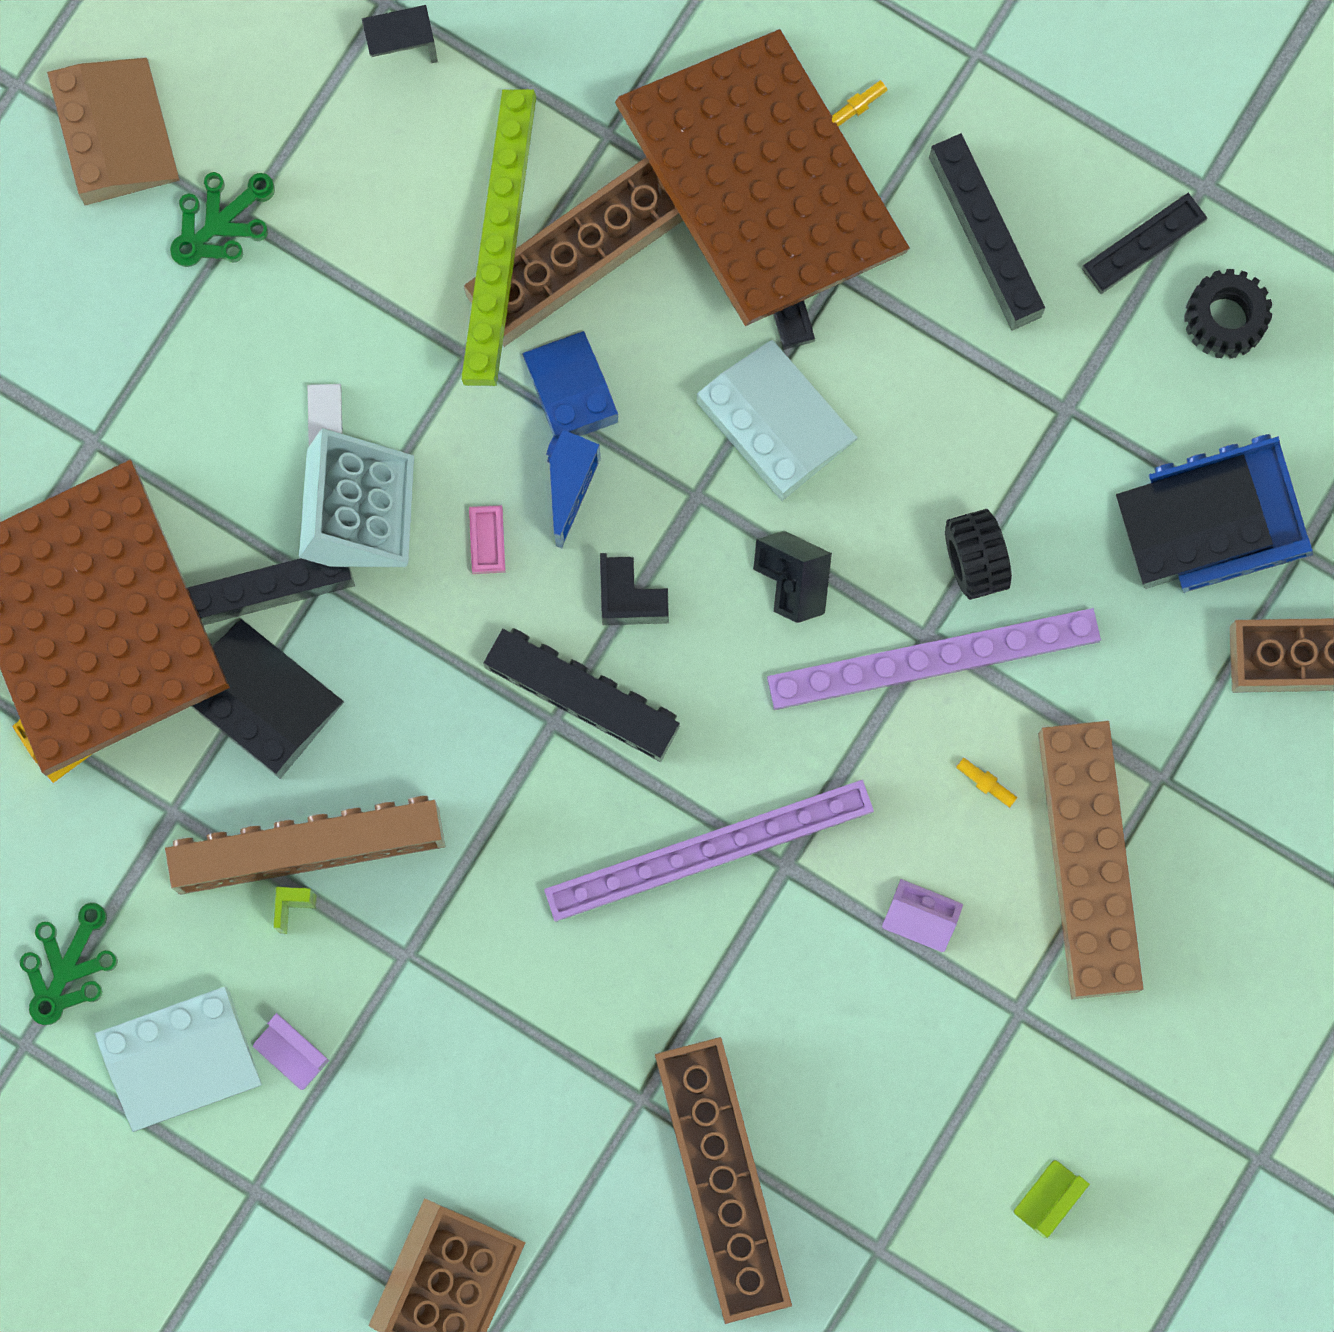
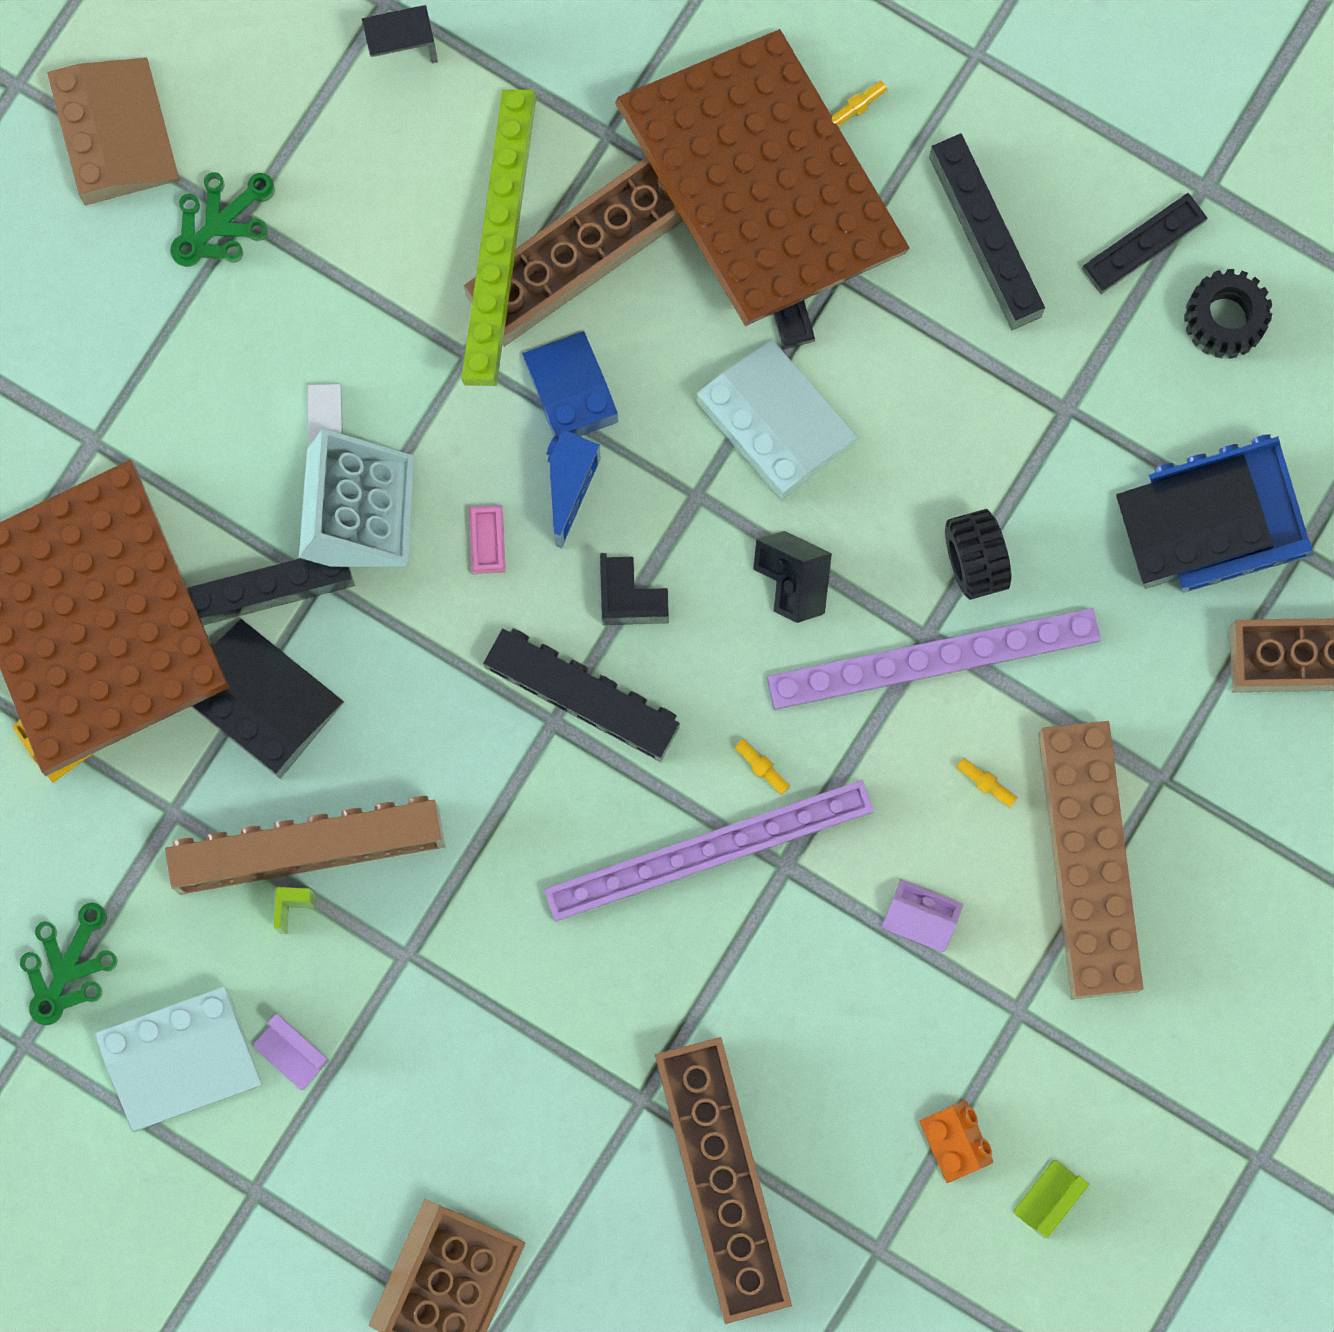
(762, 766): none -> yellow bar
(957, 1141): none -> orange bracket

